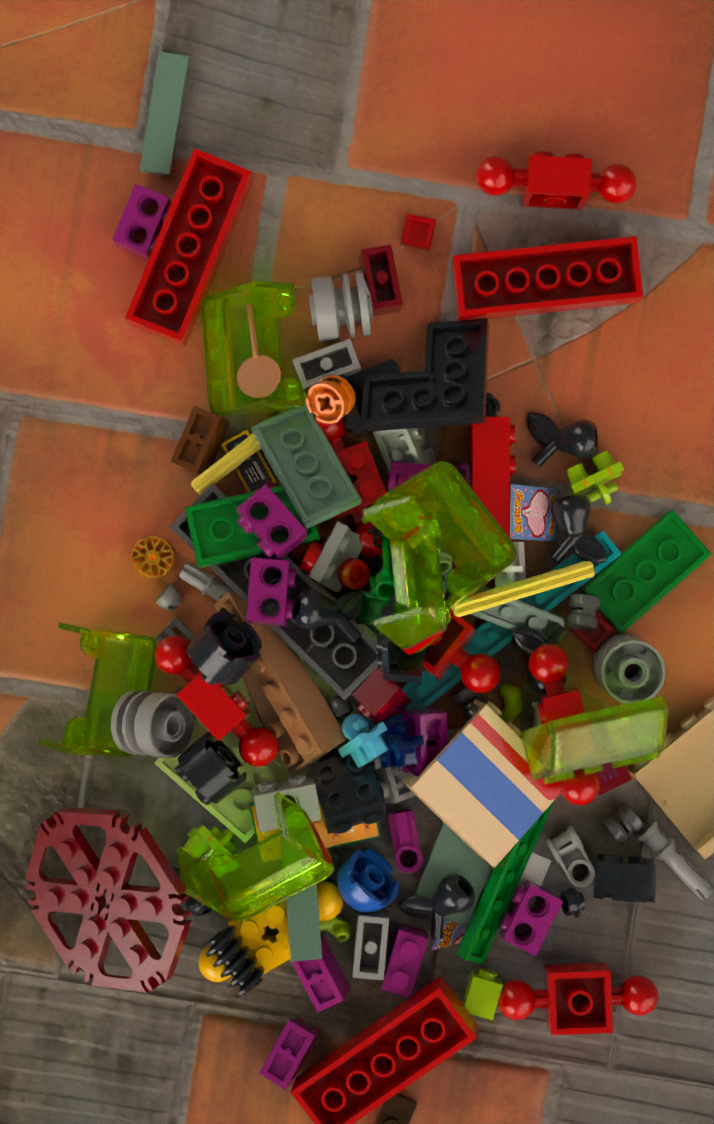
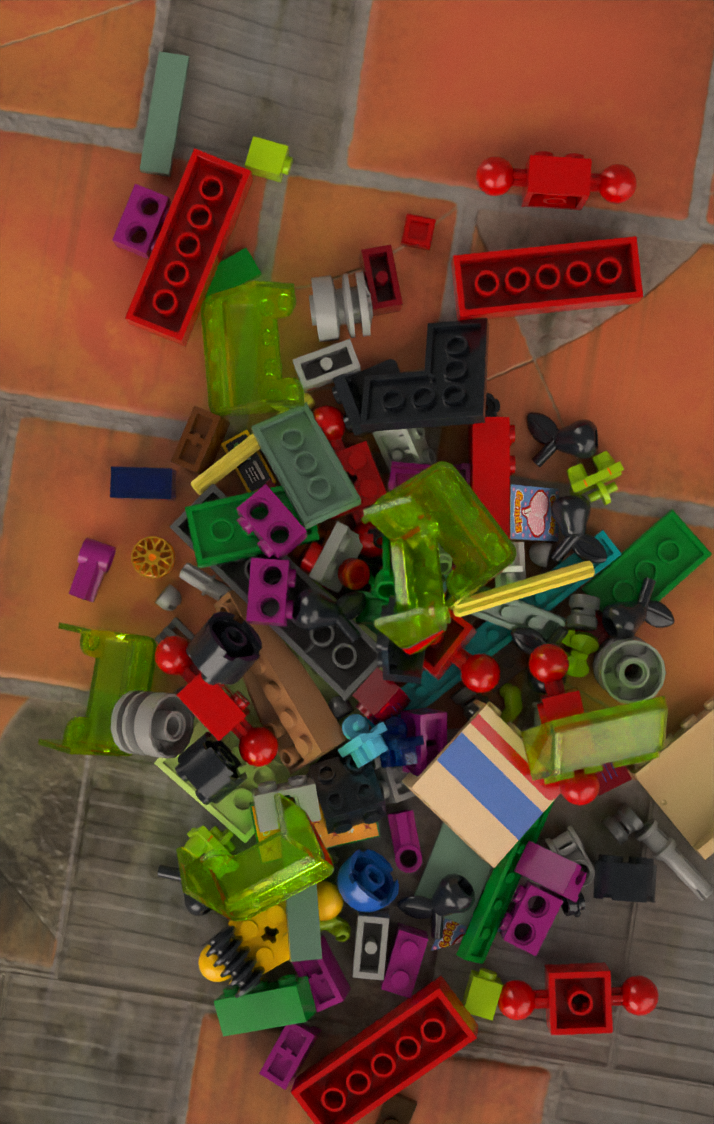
(94, 561): none -> magenta piece
(125, 901): dark red plate -> none
(143, 483): none -> clear blue brick
(234, 272): none -> green tile
(258, 374): nougat piece -> none
(266, 1005): none -> green brick
(268, 159): none -> lime brick
(339, 402): orange wheel -> none
(540, 553): none -> light grey hinge
(551, 871): none -> magenta hinge
(582, 645): none -> lime piece
(624, 618): none -> black piece

